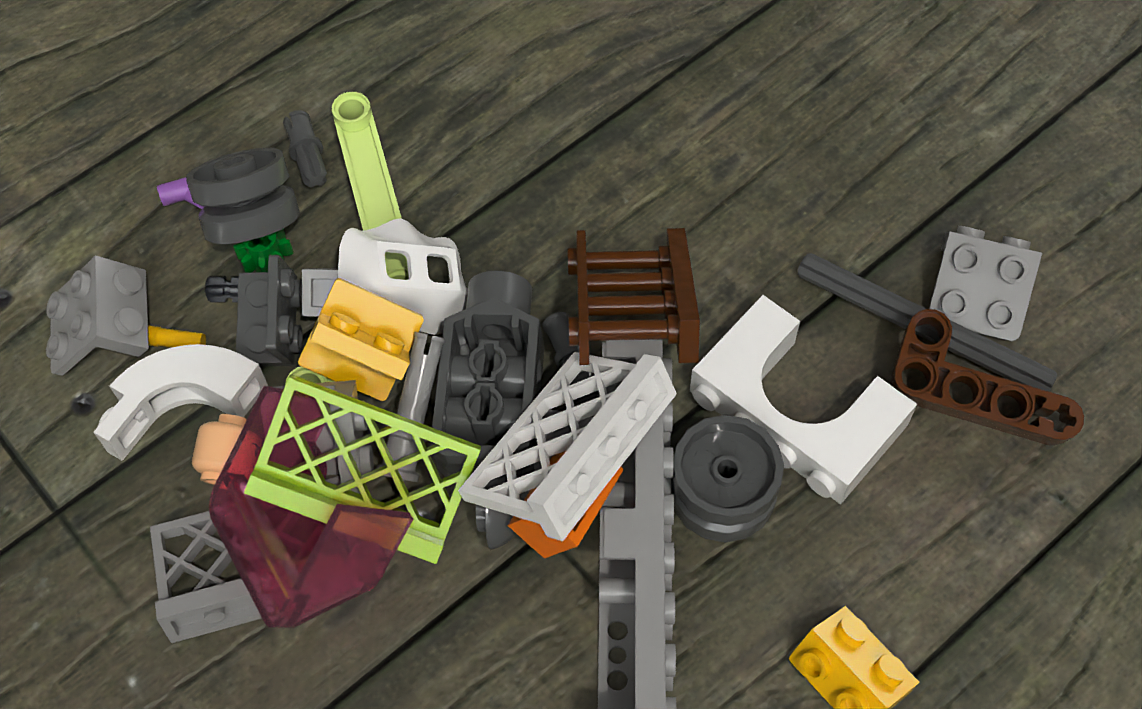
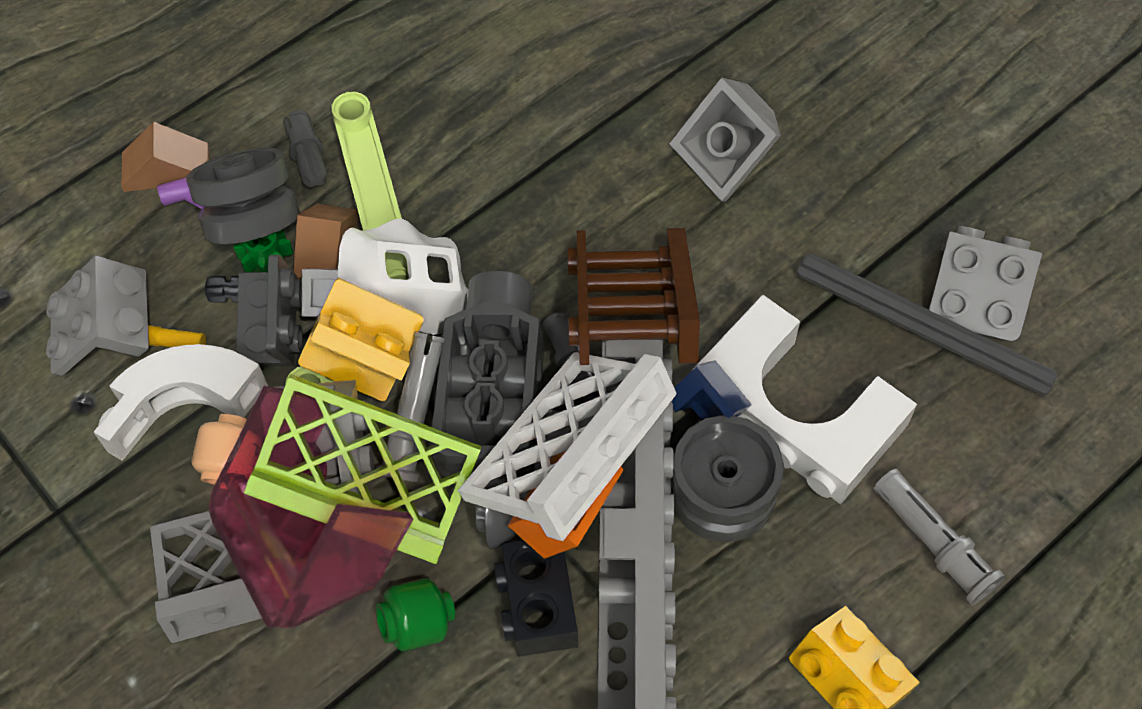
(160, 157): none -> medium nougat slope
(320, 235): none -> medium nougat slope
(414, 614): none -> green head
(546, 594): none -> black brick
(710, 393): none -> dark blue panel
(727, 136): none -> light grey slope
(952, 552): none -> light grey pin
(985, 389): reddish brown beam -> none

